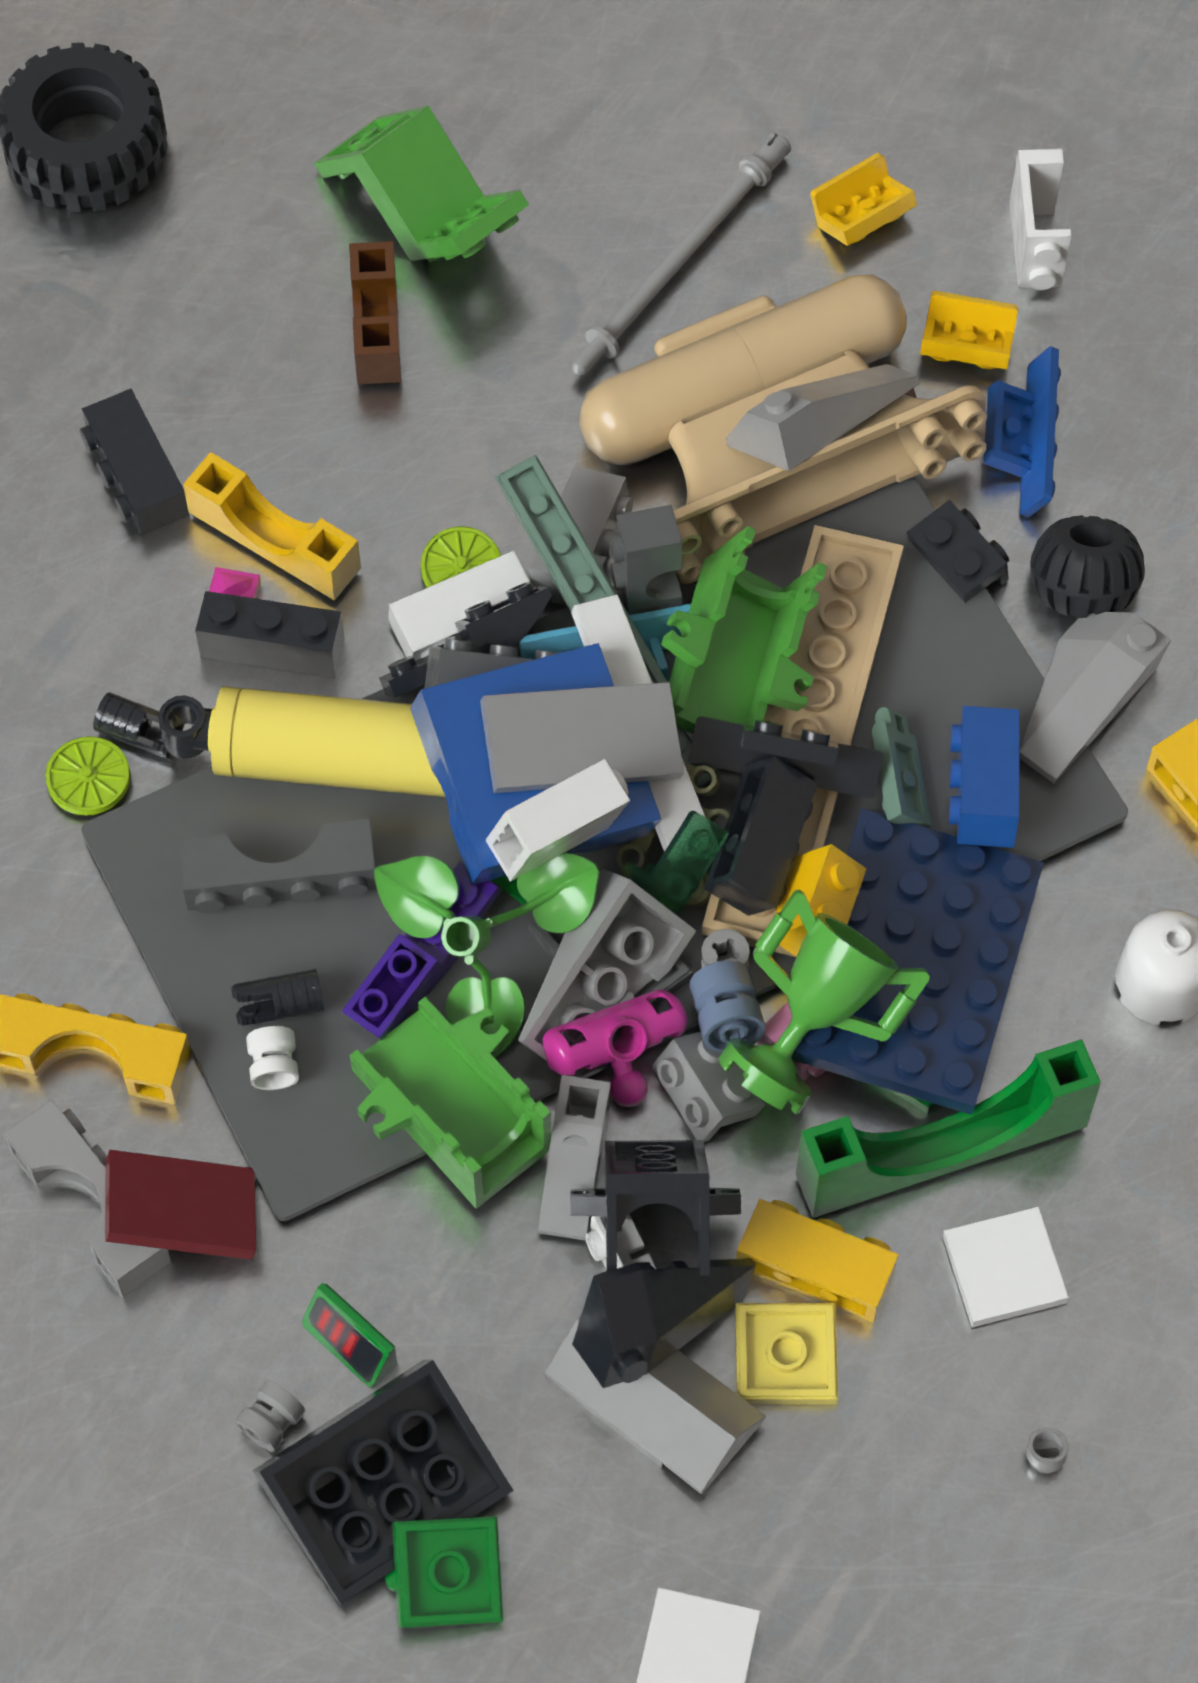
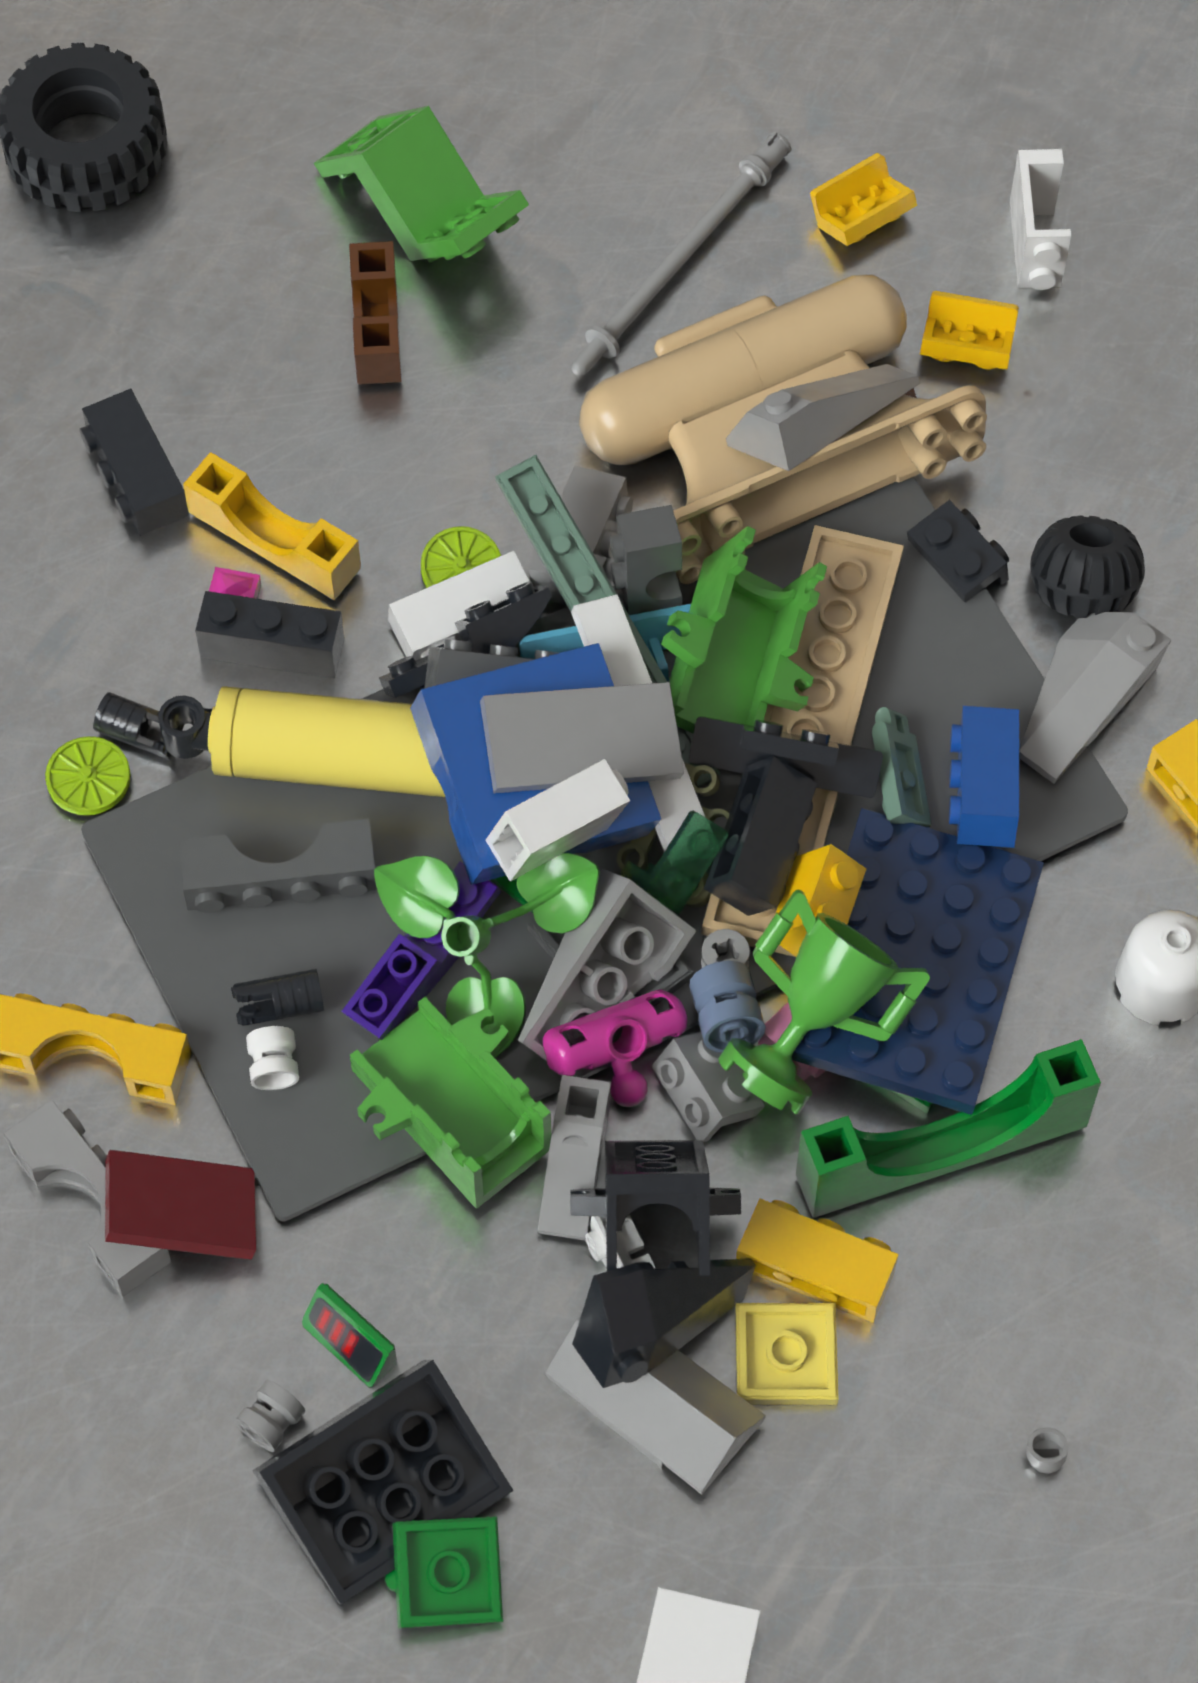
(1005, 1267): white tile -> none
(1023, 430): blue bracket -> none

